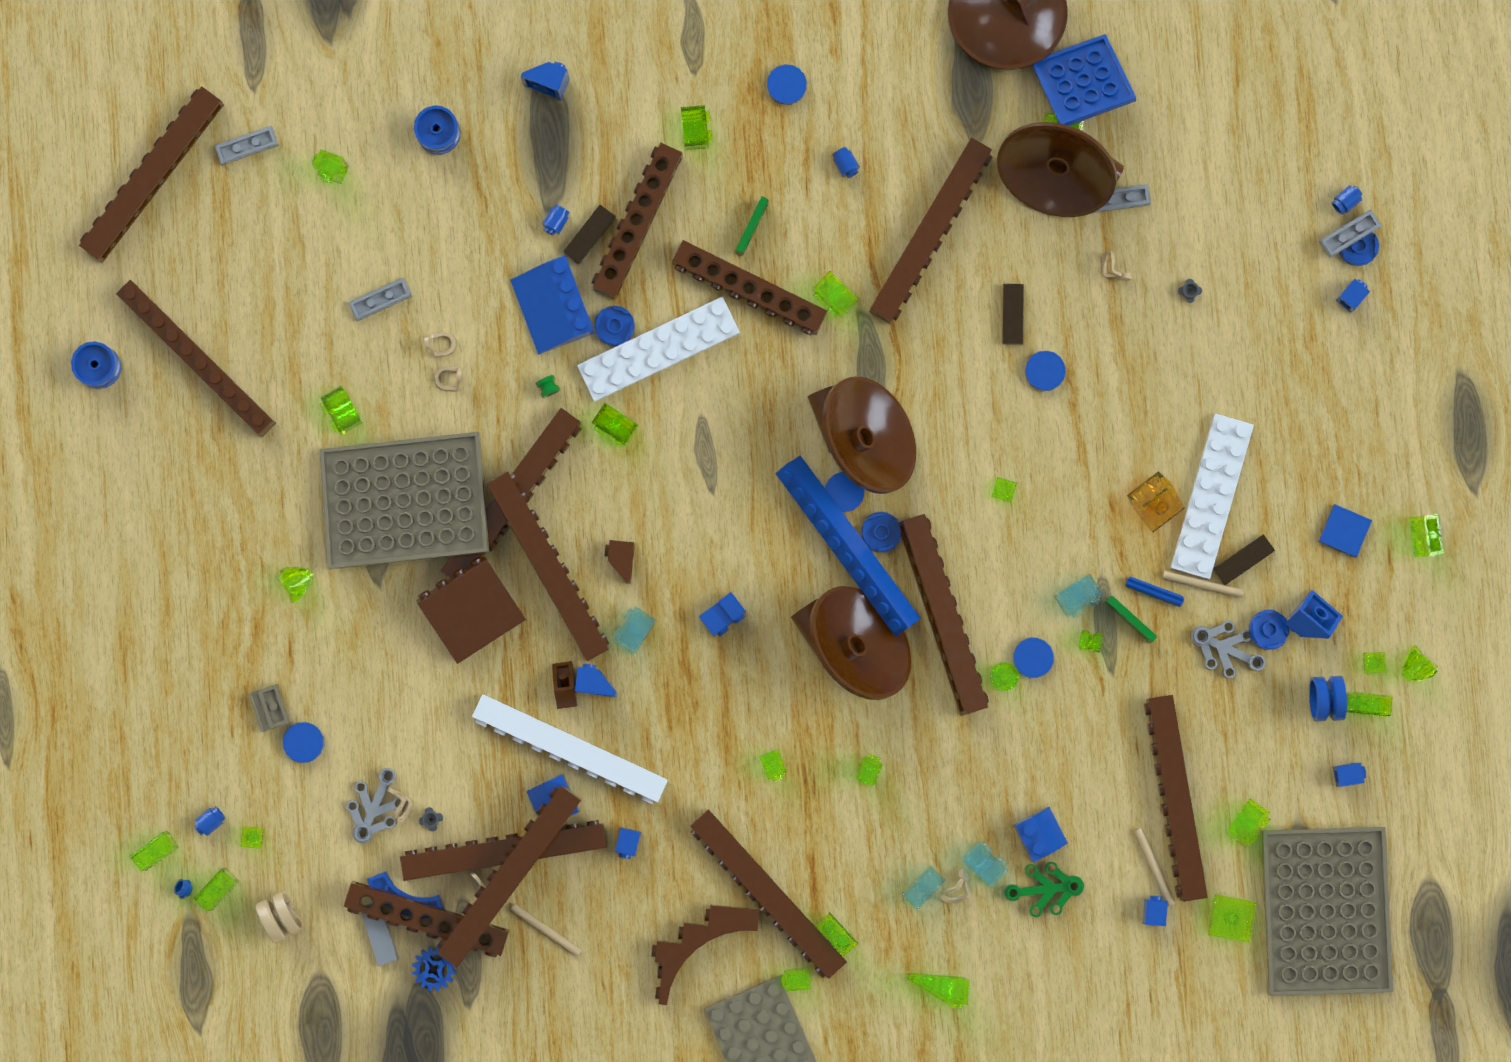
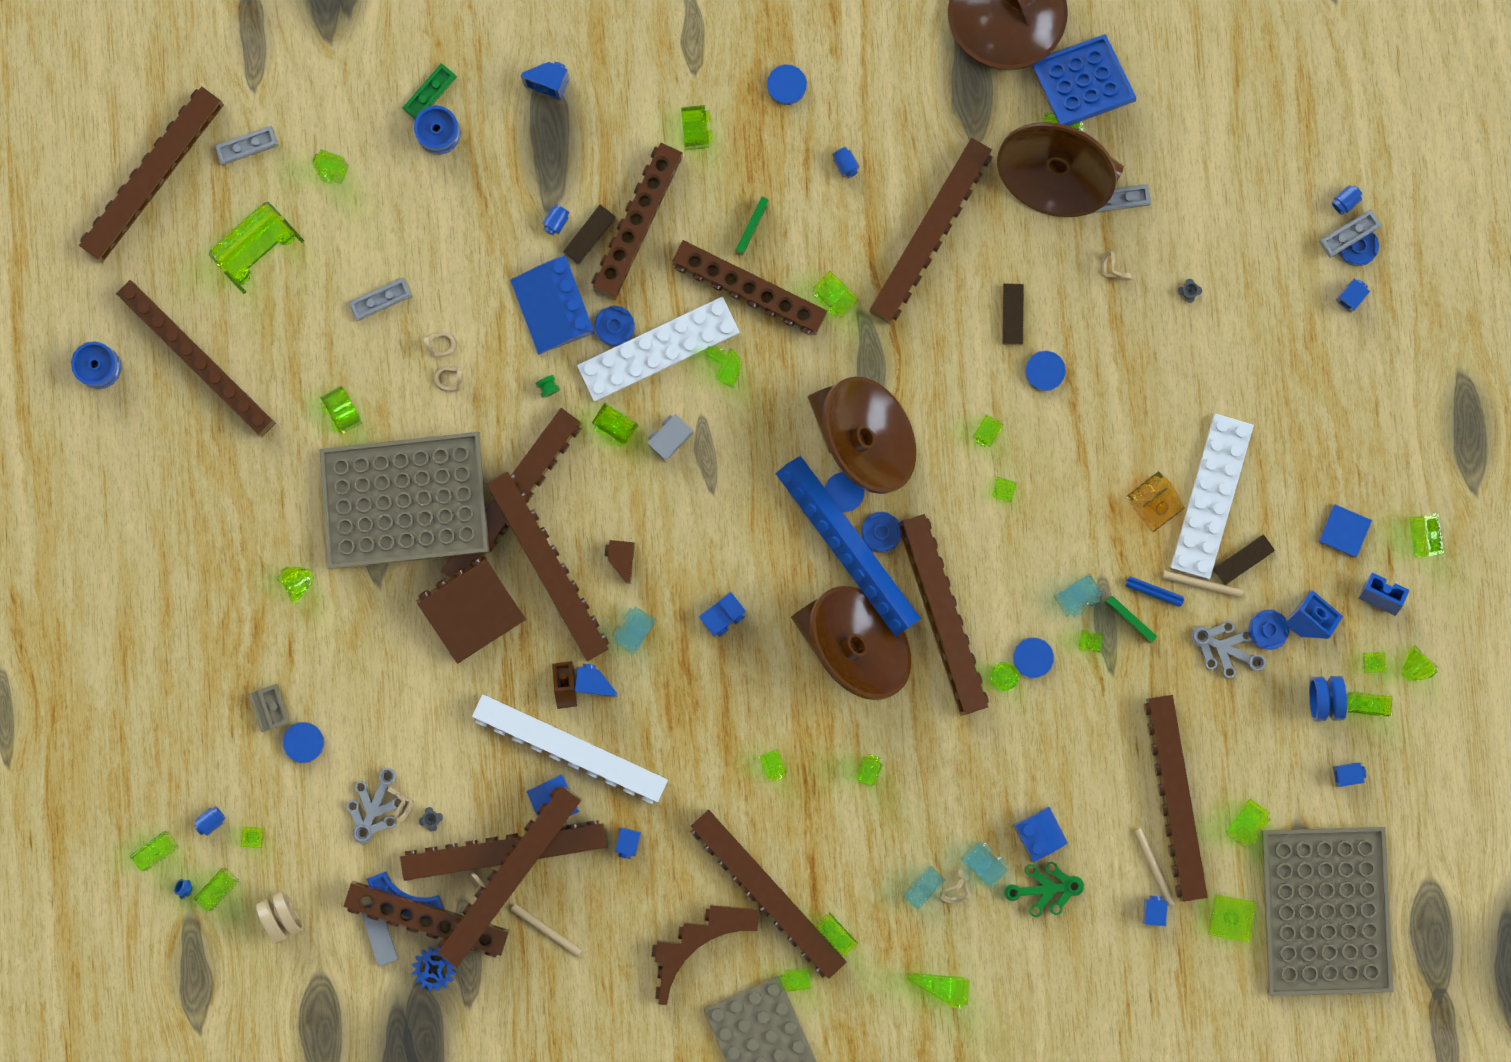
(251, 242): none -> clear neon green windscreen
(430, 91): none -> green tile
(670, 437): none -> light grey brick
(730, 365): none -> clear neon green brick
(987, 431): none -> clear neon green brick
(1383, 595): none -> blue brick

